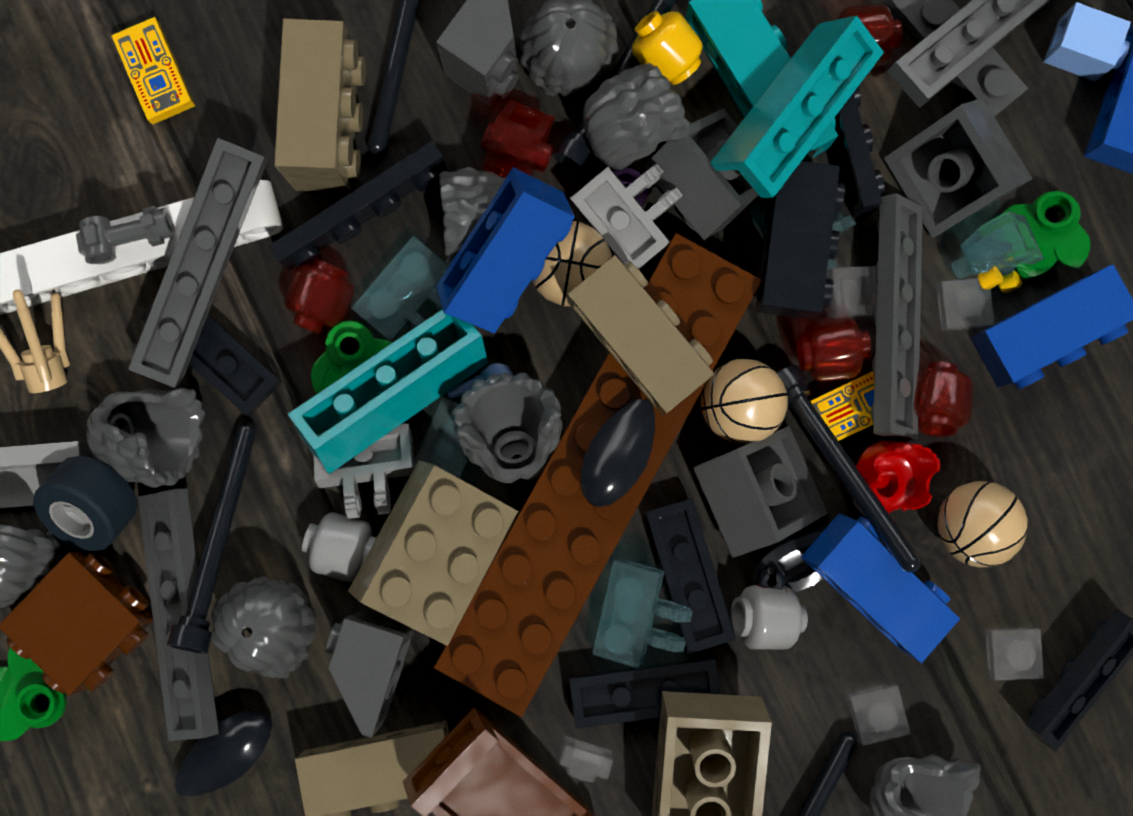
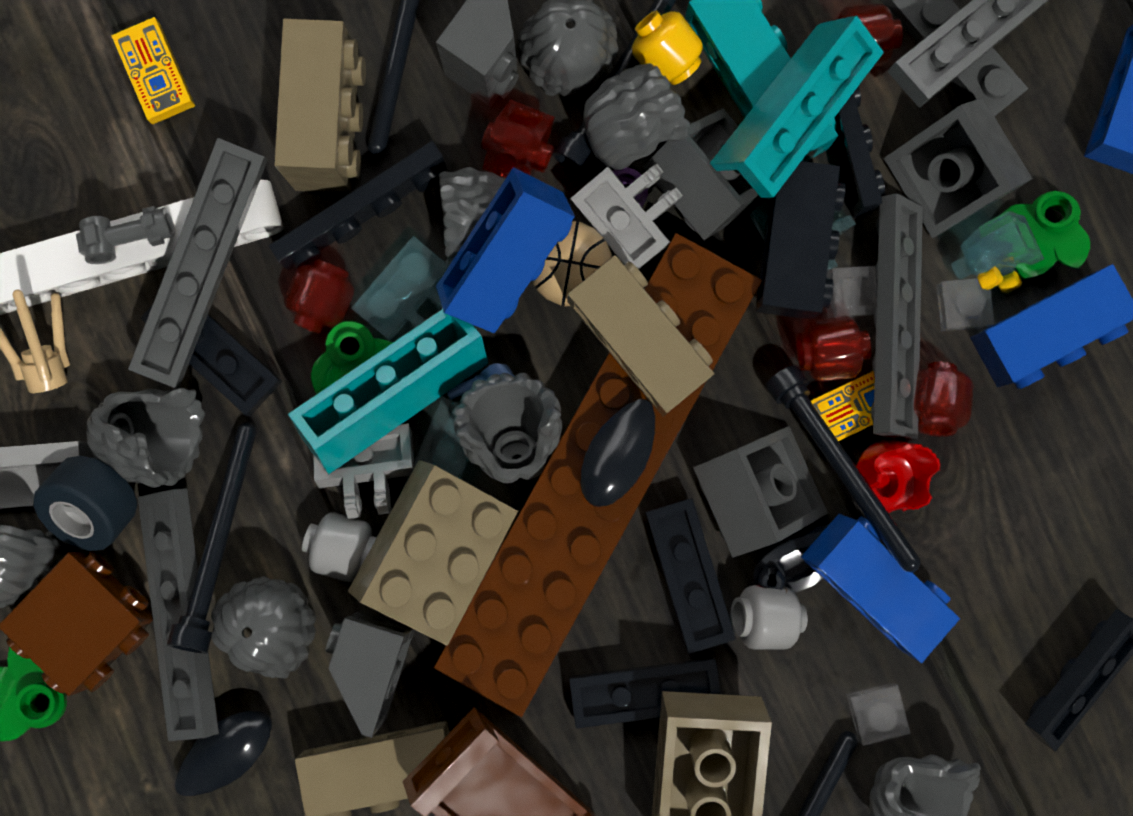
(585, 760): clear plate -> none
(629, 615): clear light blue hinge -> none
(744, 401): tan piece -> none
(982, 524): tan piece -> none
(1014, 653): clear plate -> none
(1088, 42): light blue brick -> none

